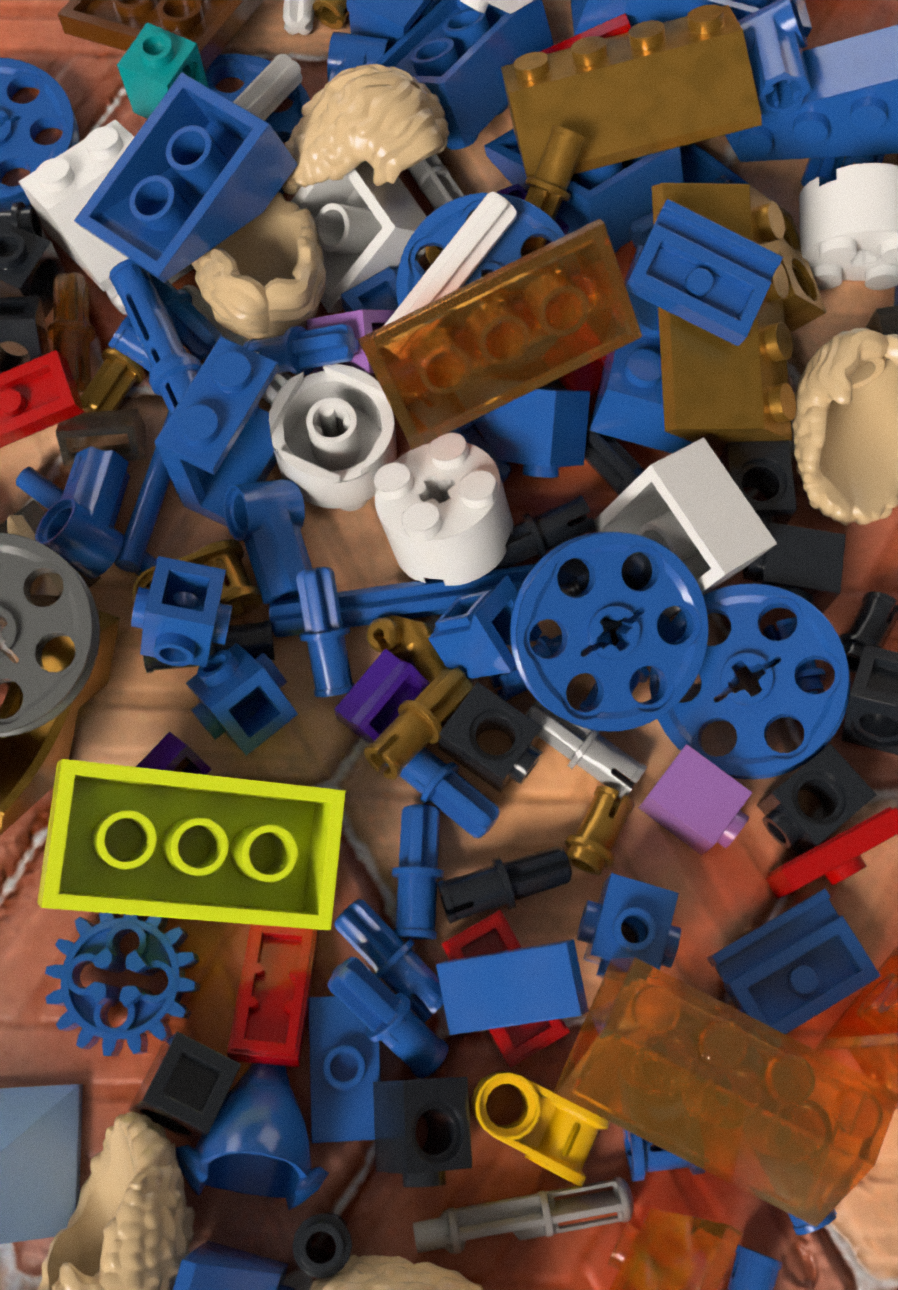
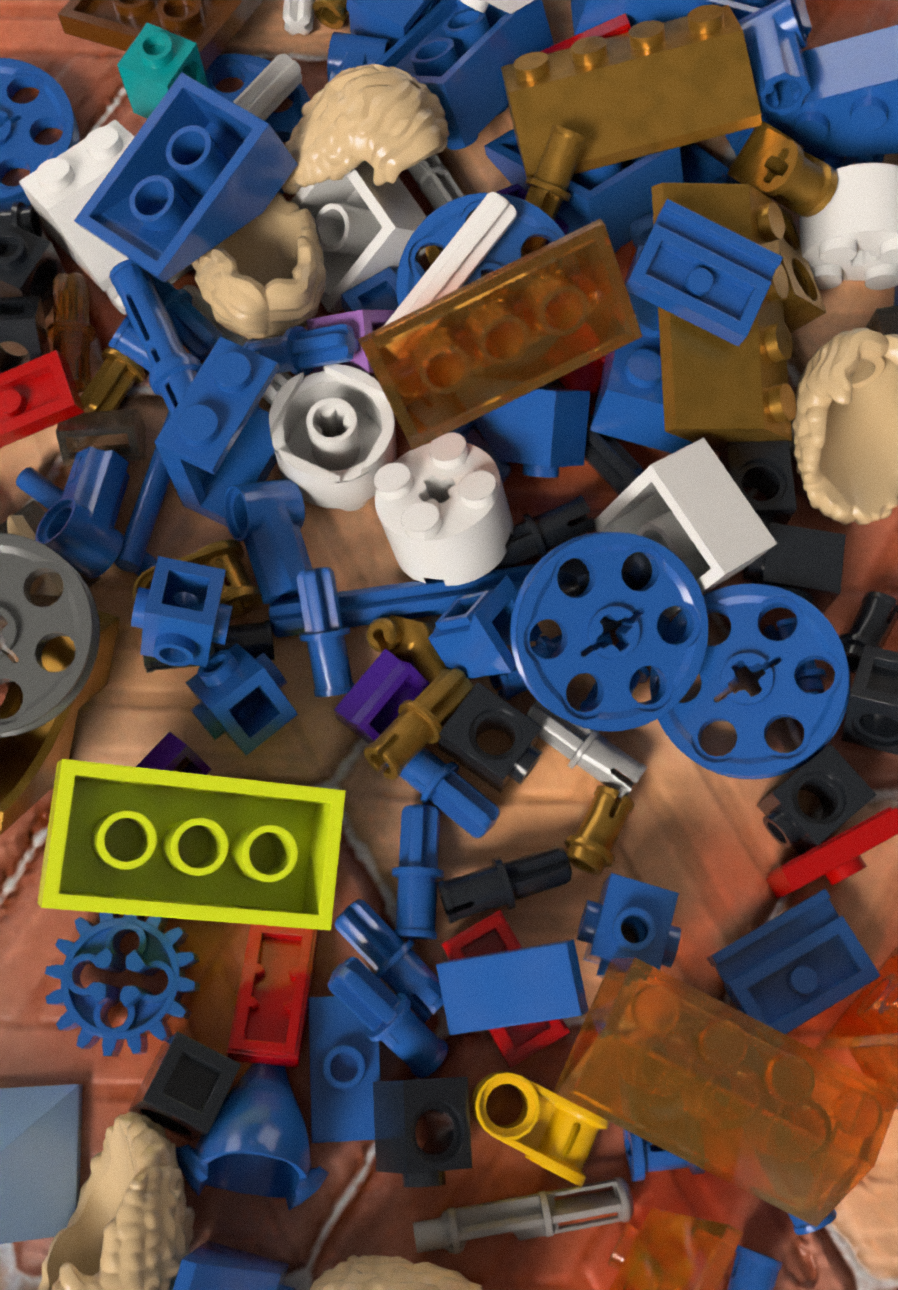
(313, 1260): black pin -> none
(698, 802): medium lavender brick -> none
(784, 171): none -> pearl gold piece

